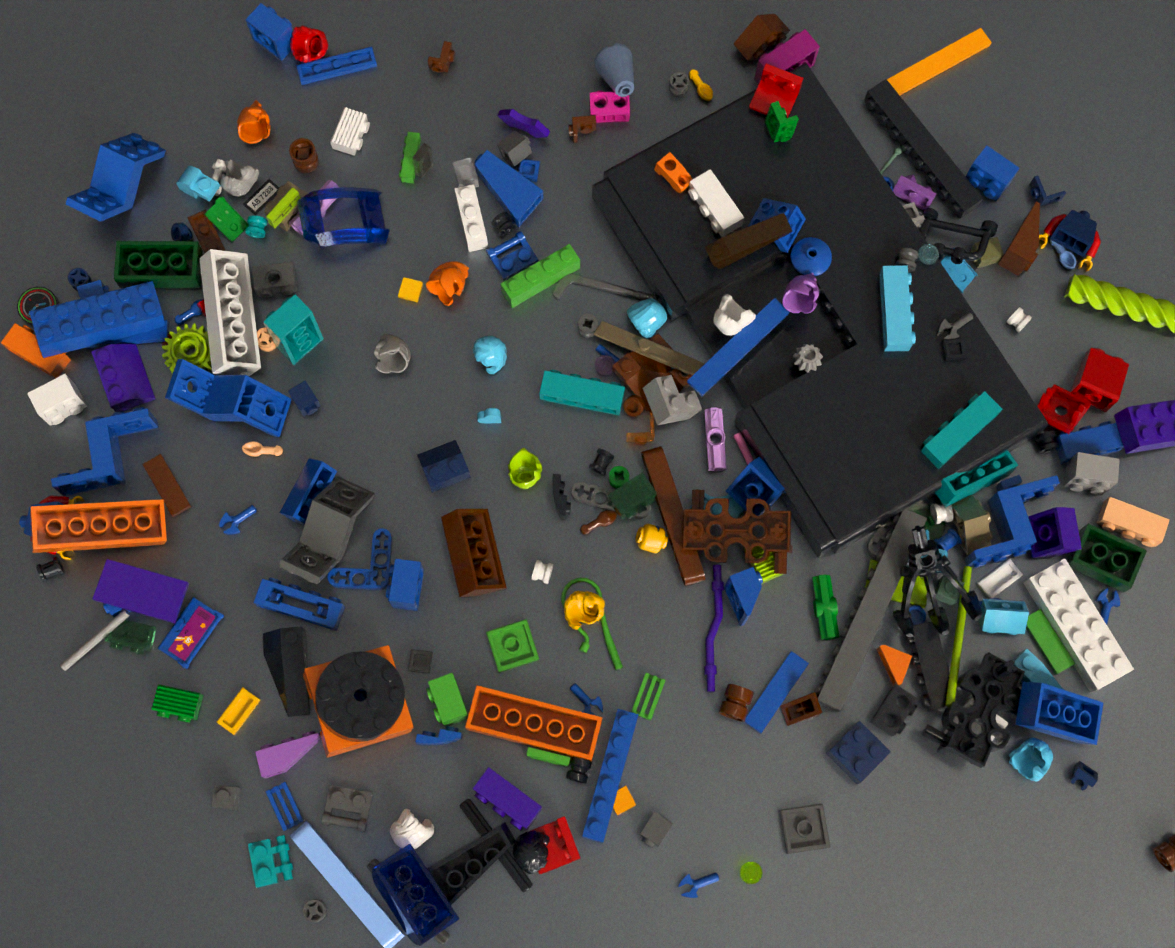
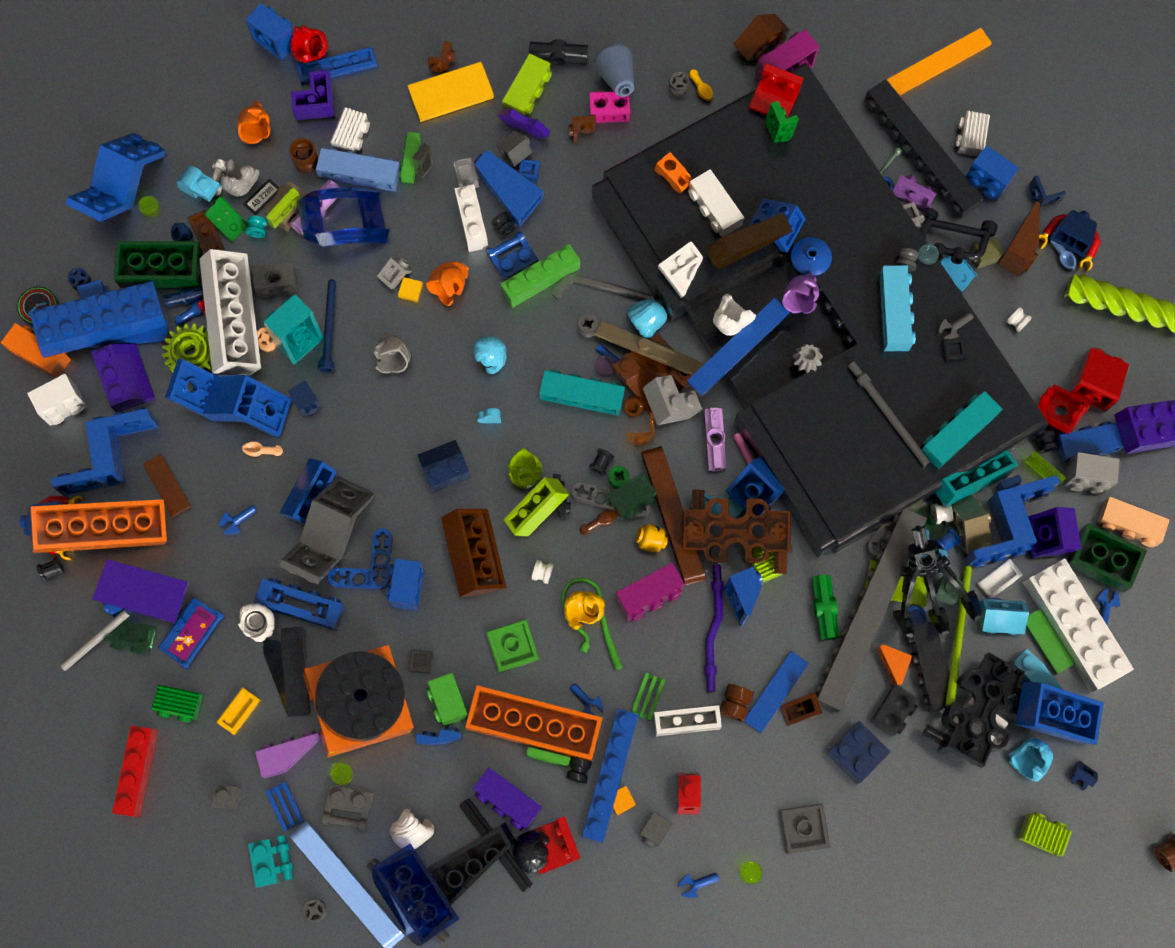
(135, 771): none -> red brick
(149, 206): none -> clear neon green tile
(183, 296): none -> dark blue pin
(256, 621): none -> white hair
(317, 101): none -> dark purple brick
(326, 363): none -> dark blue piece
(341, 774): none -> clear neon green tile
(358, 169): none -> medium blue brick
(394, 272): none -> light grey bracket
(450, 91): none -> yellow tile
(527, 85): none -> lime brick
(536, 506): none -> lime brick
(559, 52): none -> black piece
(650, 592): none -> magenta brick
(681, 267): none -> white wing
(687, 720): none -> white brick
(688, 793): none -> red torso
(864, 381): none -> dark grey bar
(973, 133): none -> white brick
(1043, 467): none -> clear neon green tile
(1044, 834): none -> lime brick

